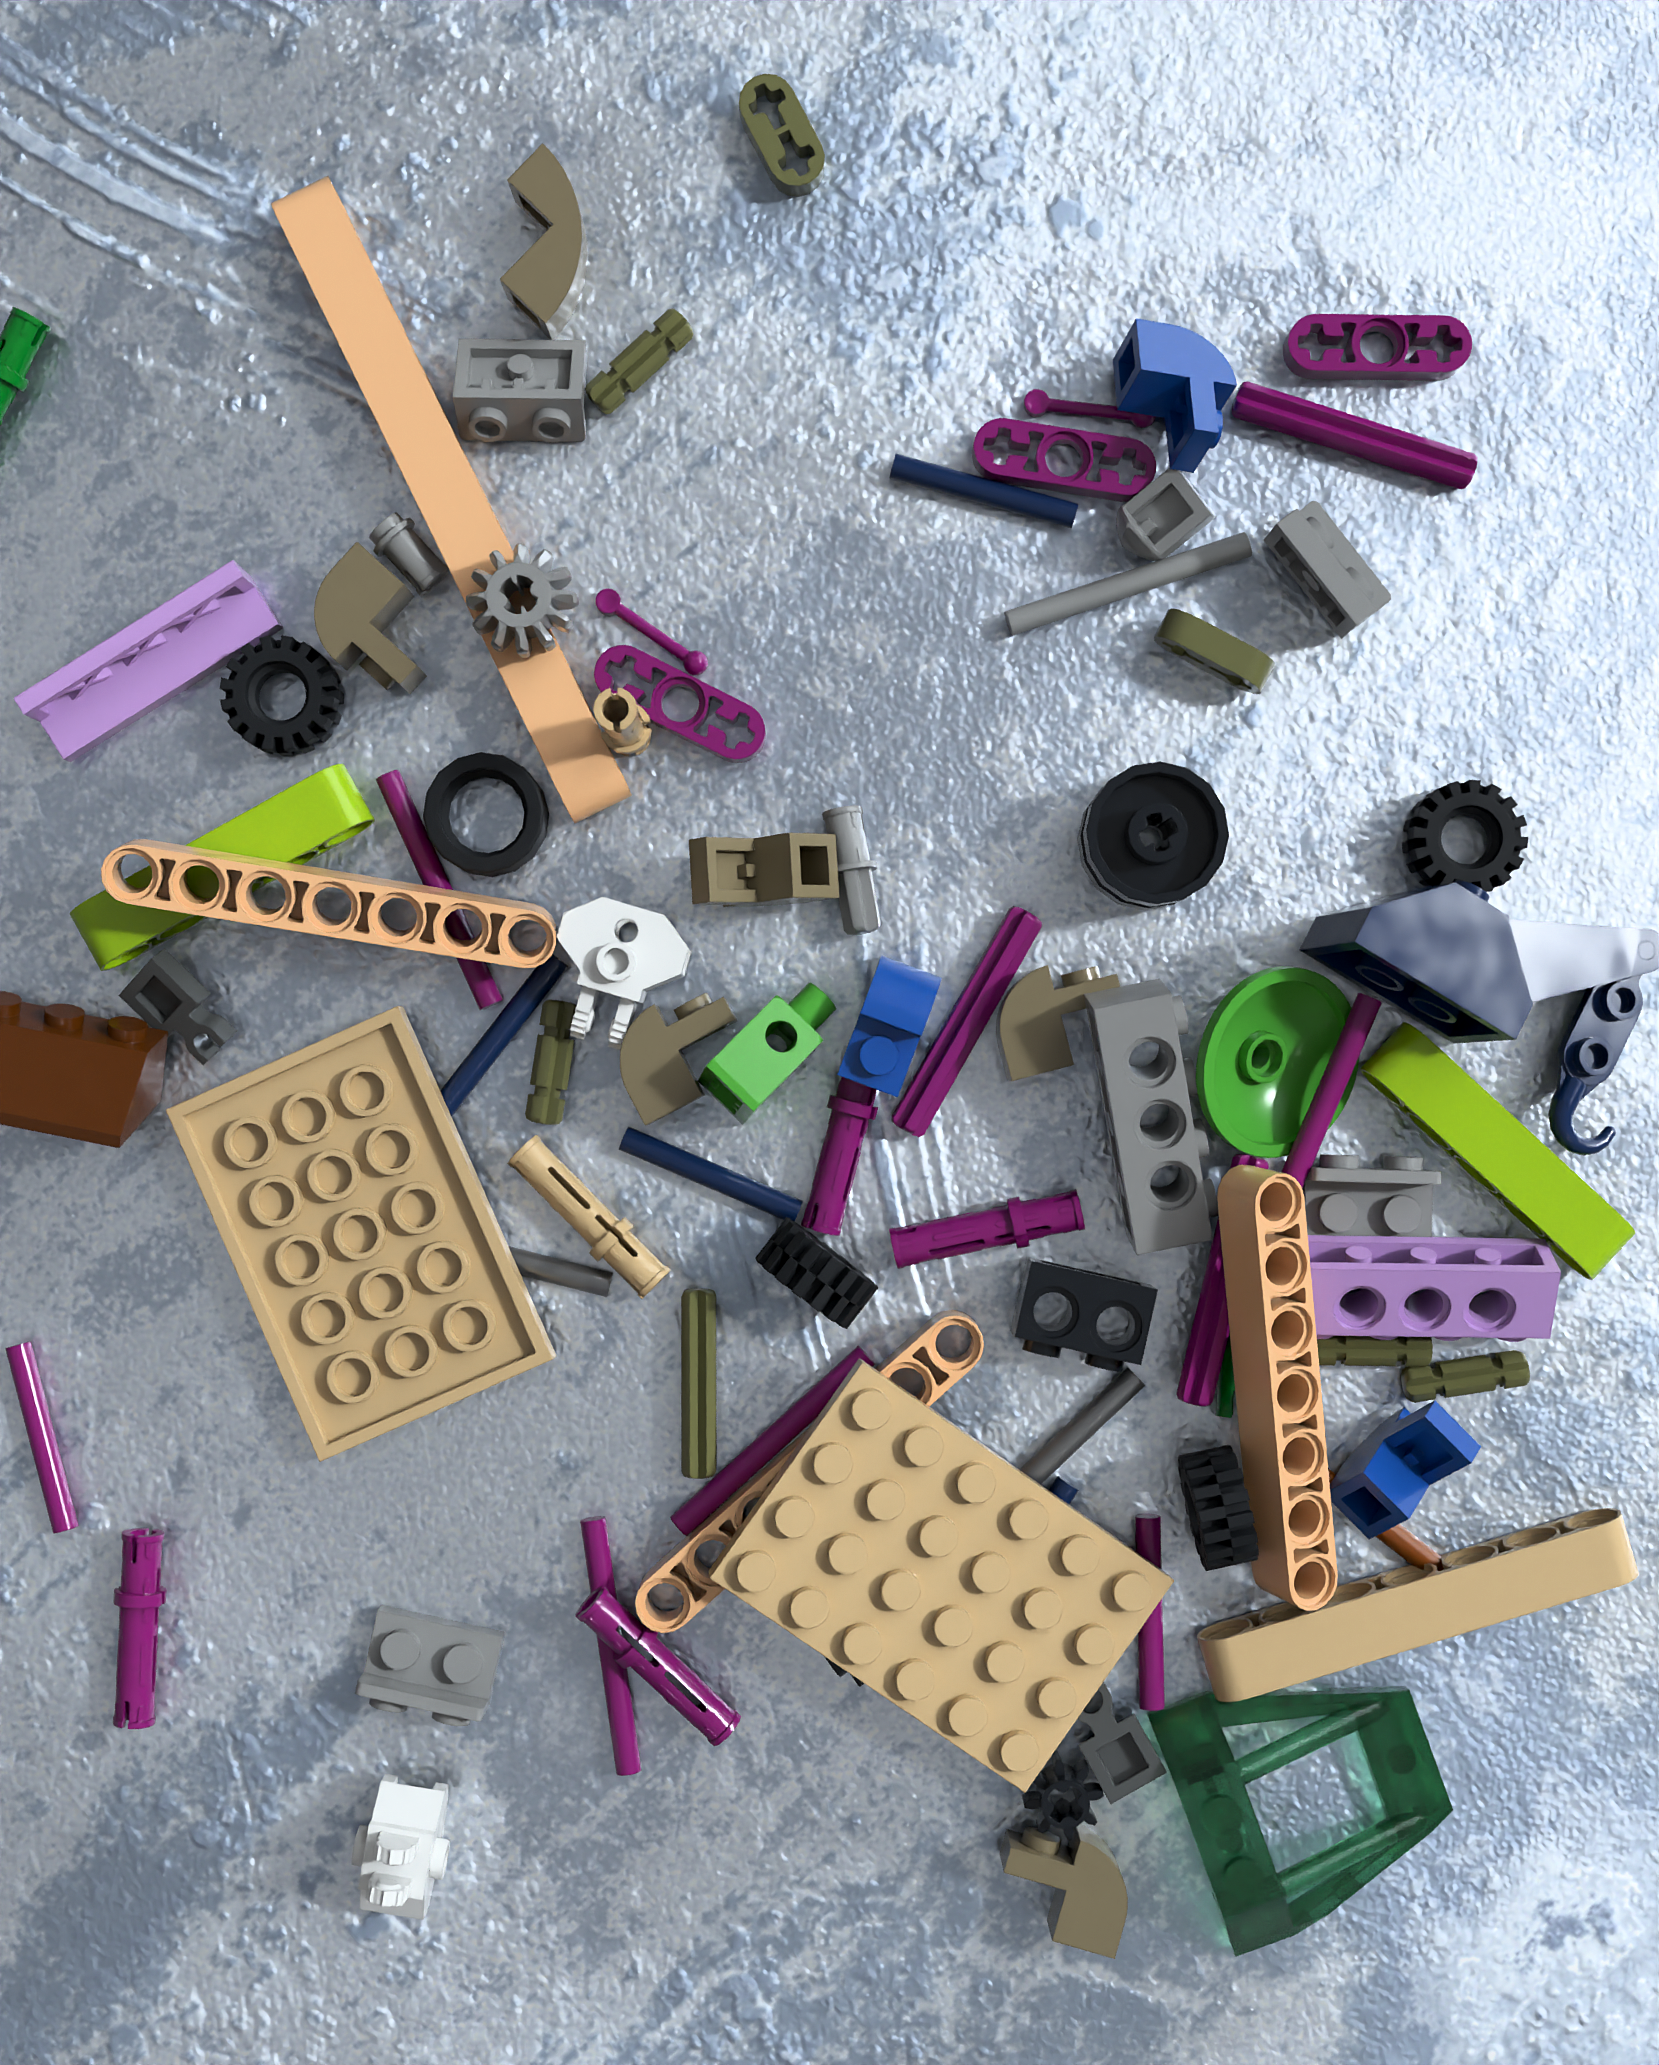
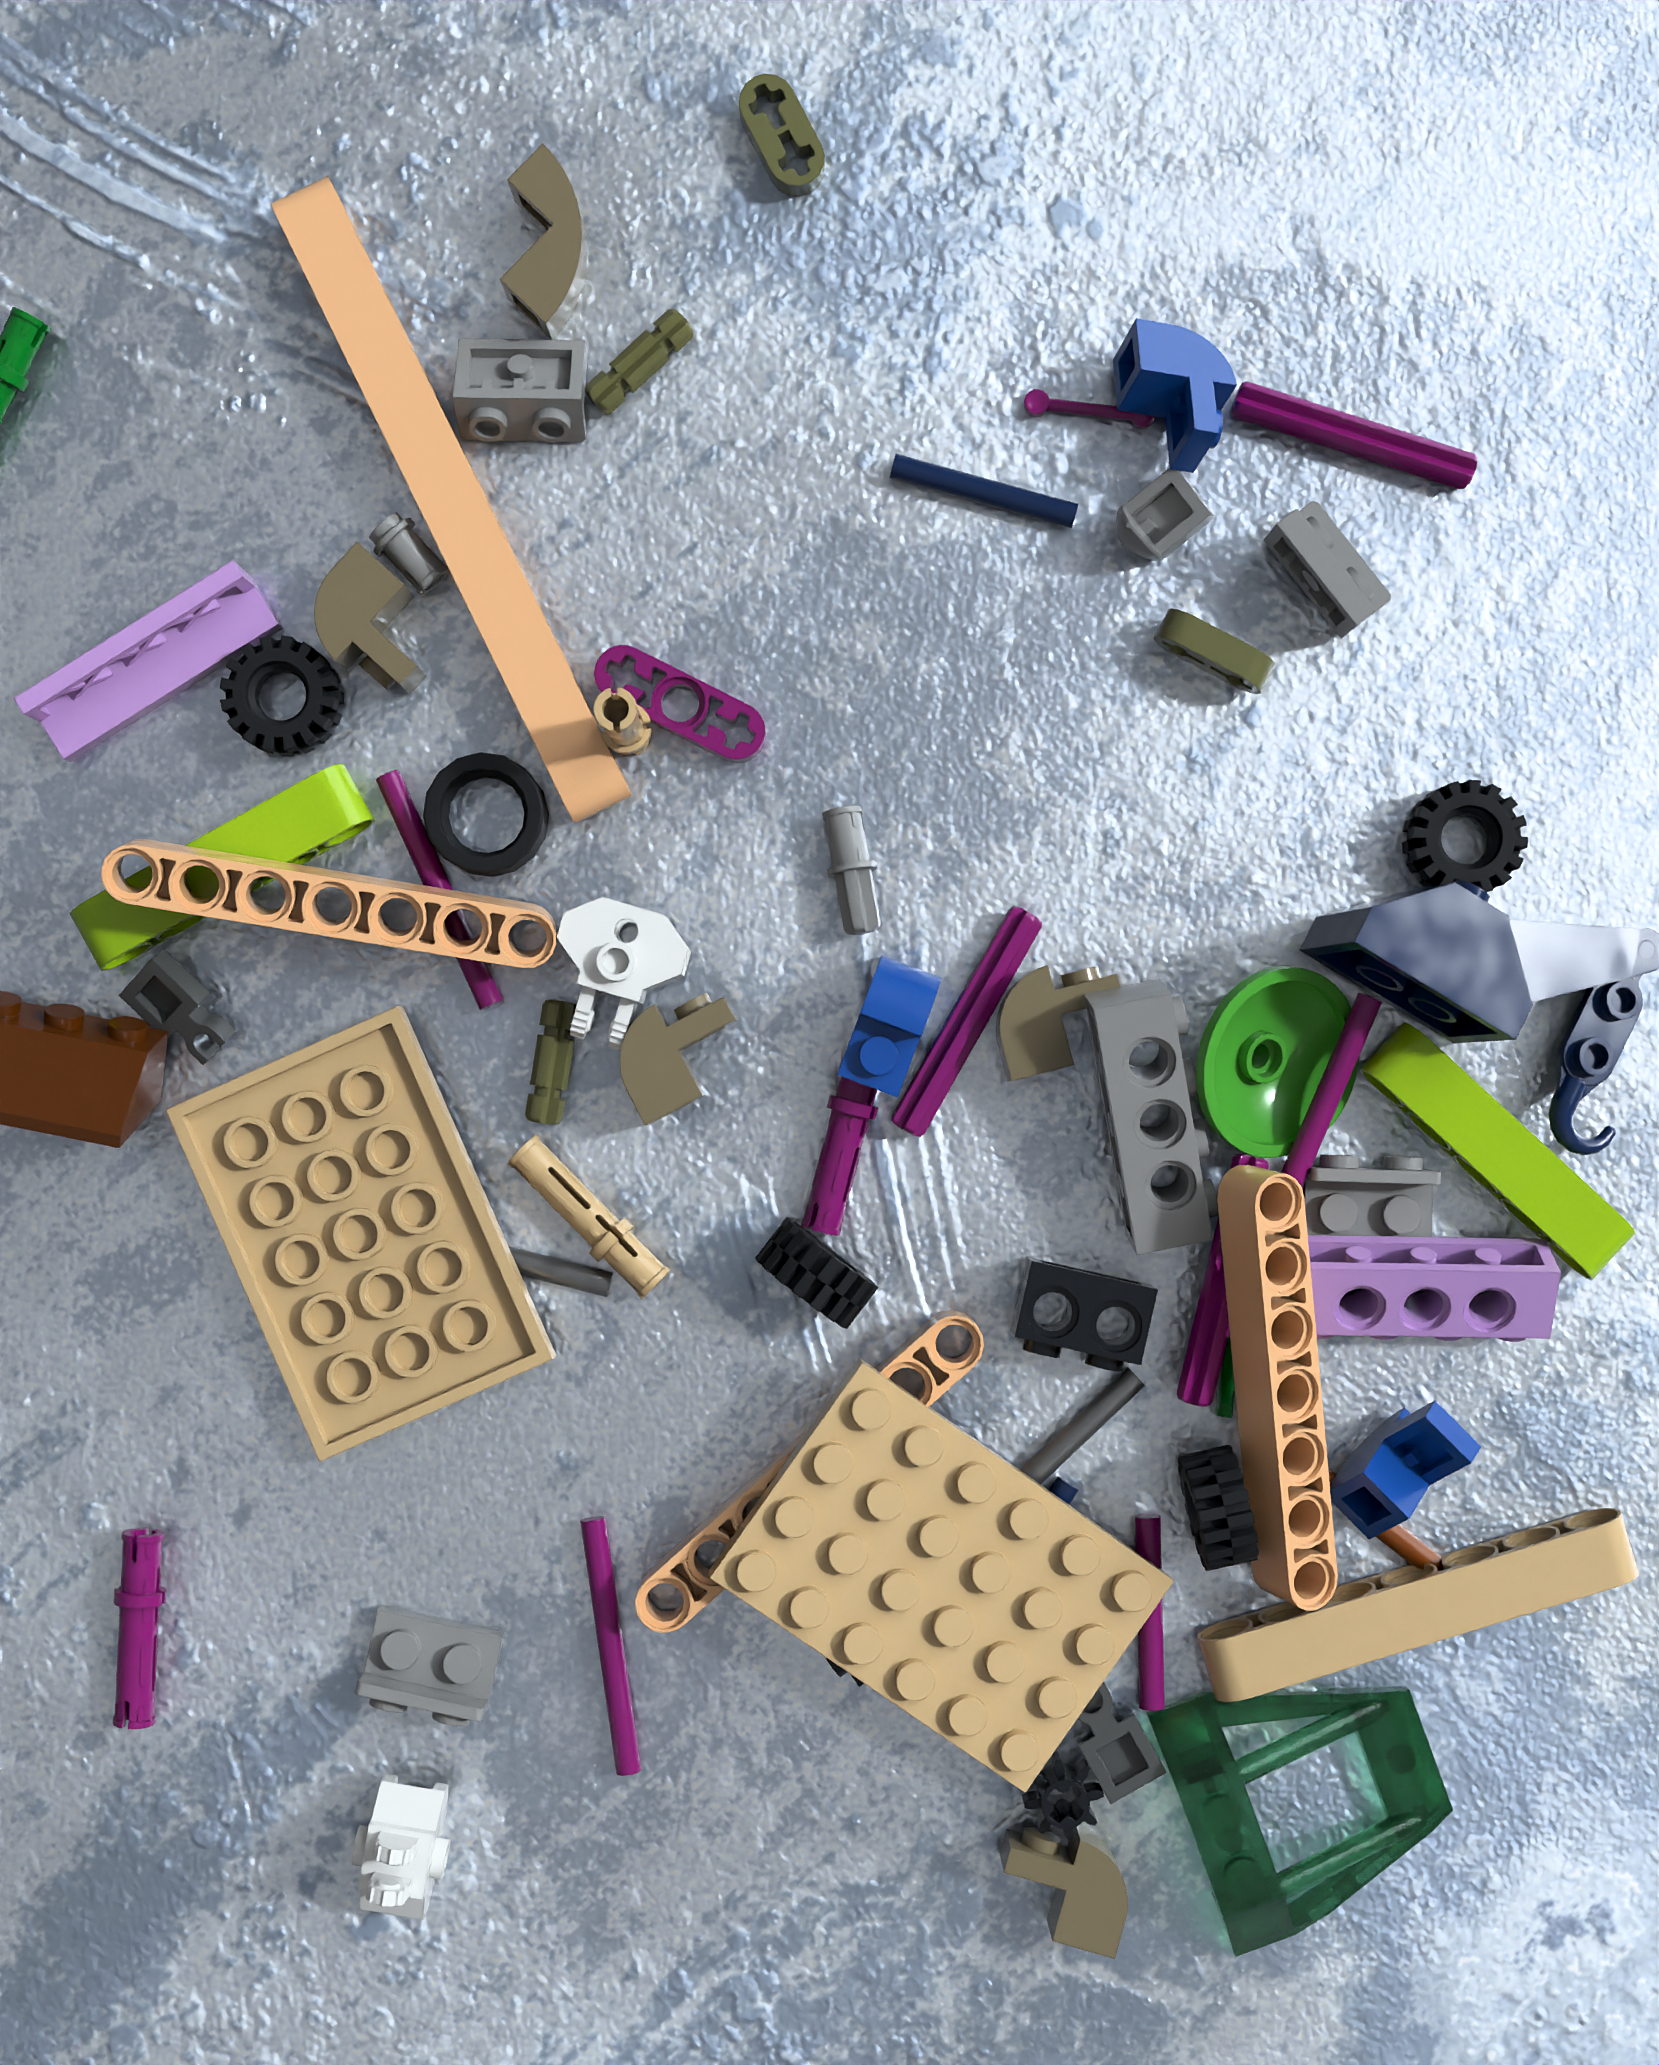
(42, 1437): magenta bar -> none
(500, 614): light grey gear -> none
(501, 1032): dark blue bar -> none
(610, 604): magenta hinge -> none
(698, 1383): olive axle -> none
(710, 1174): dark blue bar -> none
(711, 1716): magenta pin -> none
(749, 1069): torso -> none
(764, 869): dark tan brick -> none
(764, 1446): magenta bar -> none
(987, 1228): magenta pin -> none
(1084, 442): magenta beam -> none
(1128, 583): light grey bar -> none
(1189, 827): black wheel -> none
(1375, 1352): olive axle -> none
(1422, 364): magenta beam -> none
(1465, 1376): olive axle -> none

